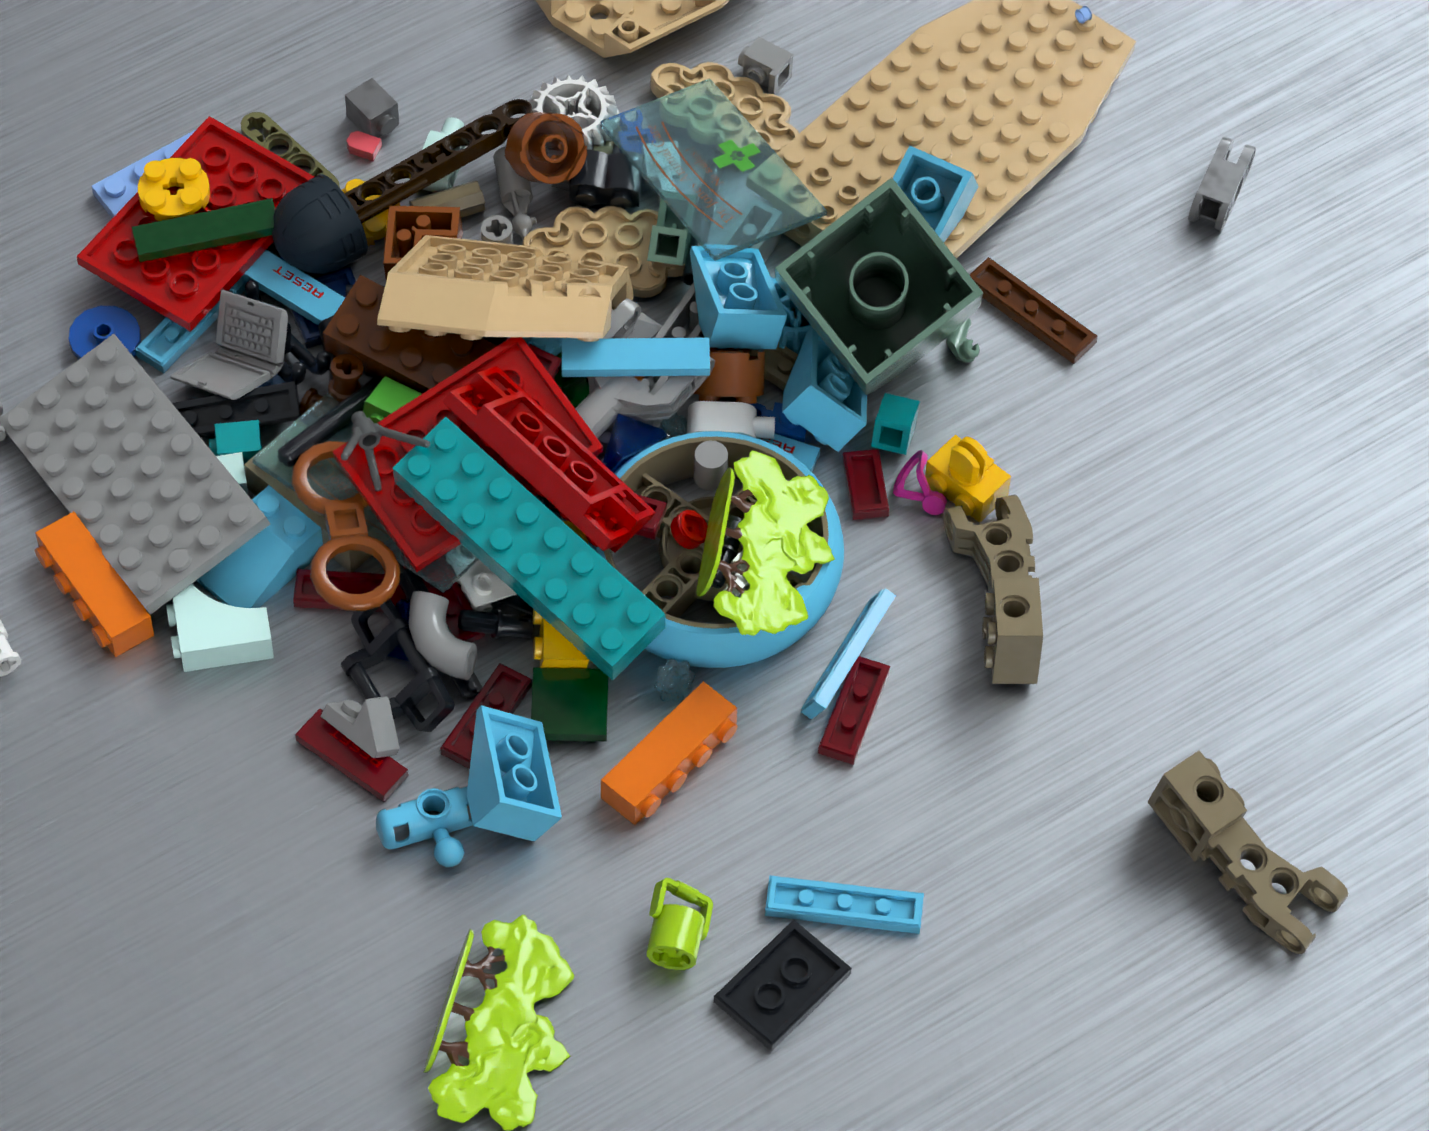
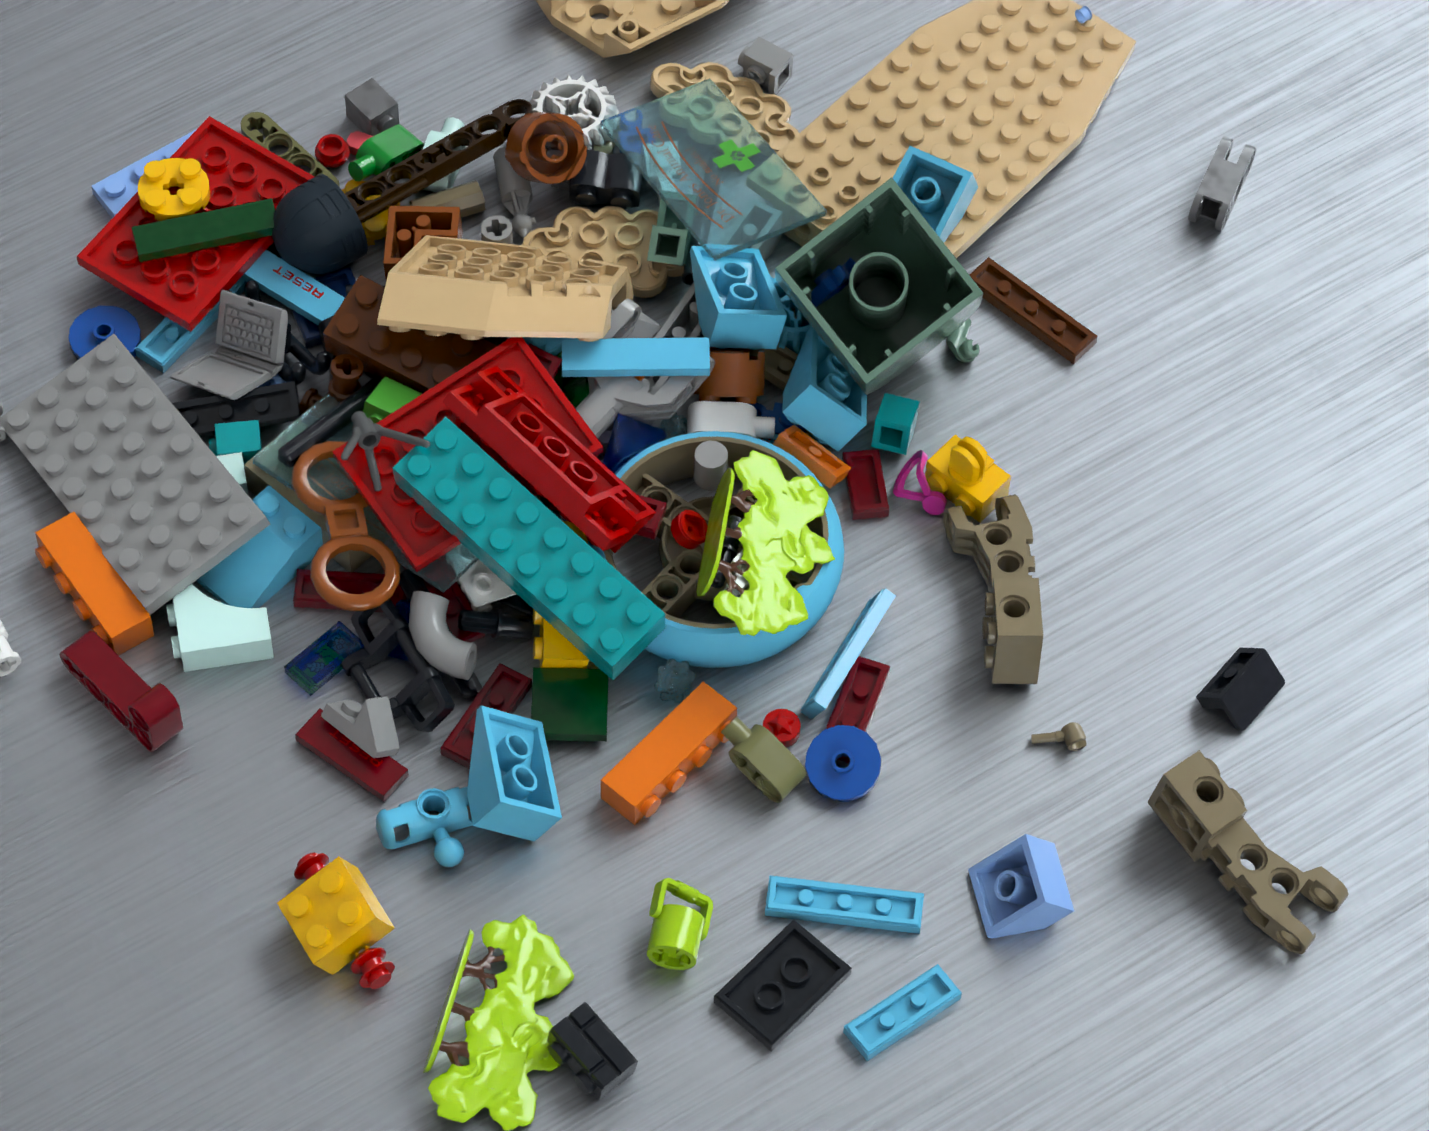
(144, 711): none -> dark red beam
(323, 658): none -> clear blue tile
(332, 151): none -> red plate
(338, 919): none -> yellow brick
(384, 152): none -> green piece
(591, 1052): none -> black brick
(763, 759): none -> olive piece
(783, 725): none -> red tile
(814, 456): none -> orange plate
(831, 282): none -> blue plate
(848, 782): none -> blue plate
(902, 1012): none -> medium azure tile
(1021, 888): none -> light blue slope
(1070, 733): none -> dark tan hand
(1243, 686): none -> black panel

